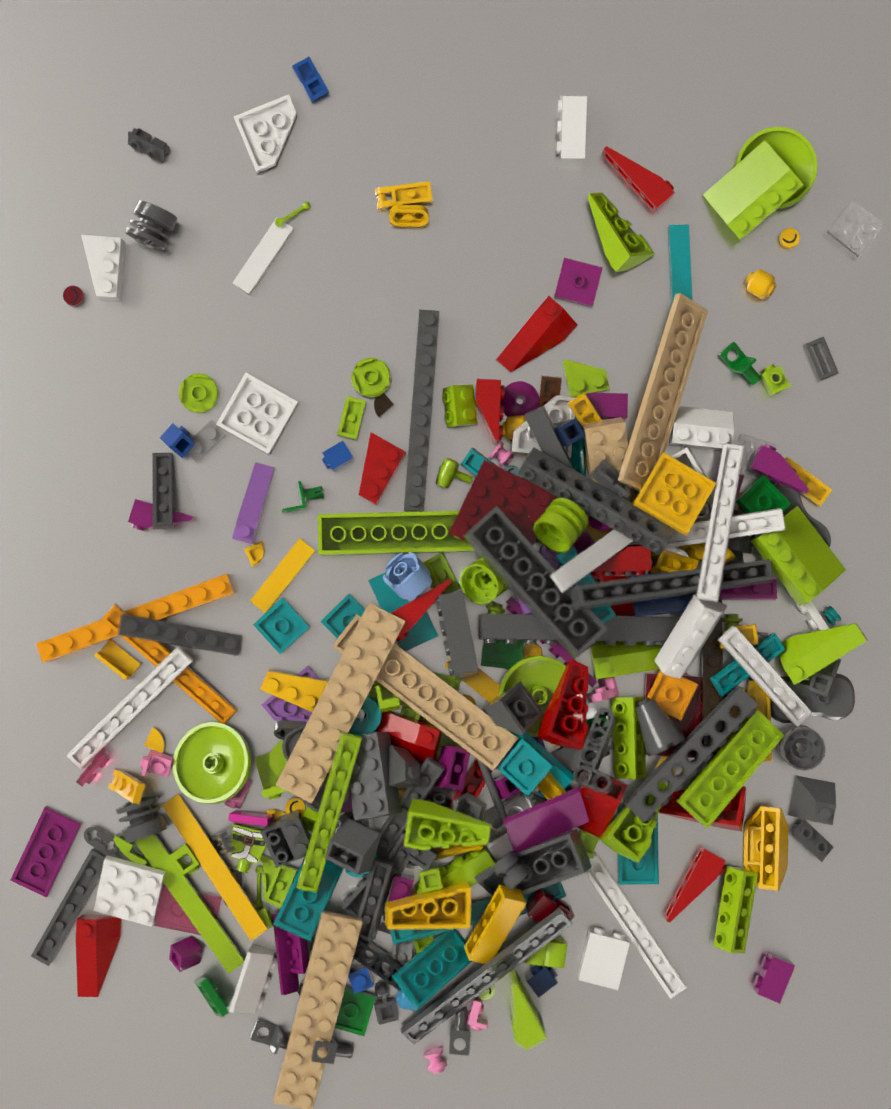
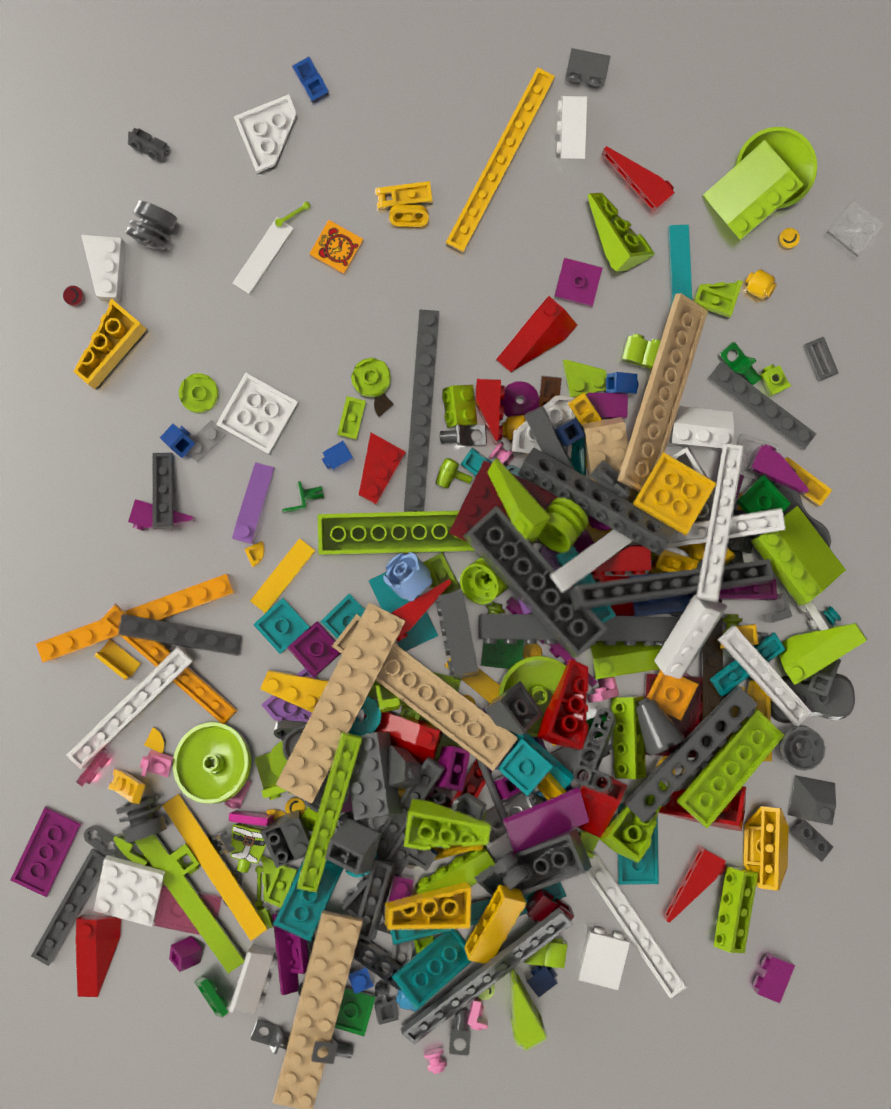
(108, 345): none -> yellow wedge
(314, 649): none -> magenta plate
(336, 247): none -> light orange tile
(430, 880): lime tile -> none
(462, 435): none -> dark grey bracket
(500, 160): none -> yellow plate
(520, 506): none -> lime wedge
(587, 67): none -> dark grey brick
(622, 383): none -> blue brick
(640, 351): none -> lime brick
(718, 297): none -> lime wing
(762, 406): none -> dark grey plate
(783, 610): none -> dark grey panel

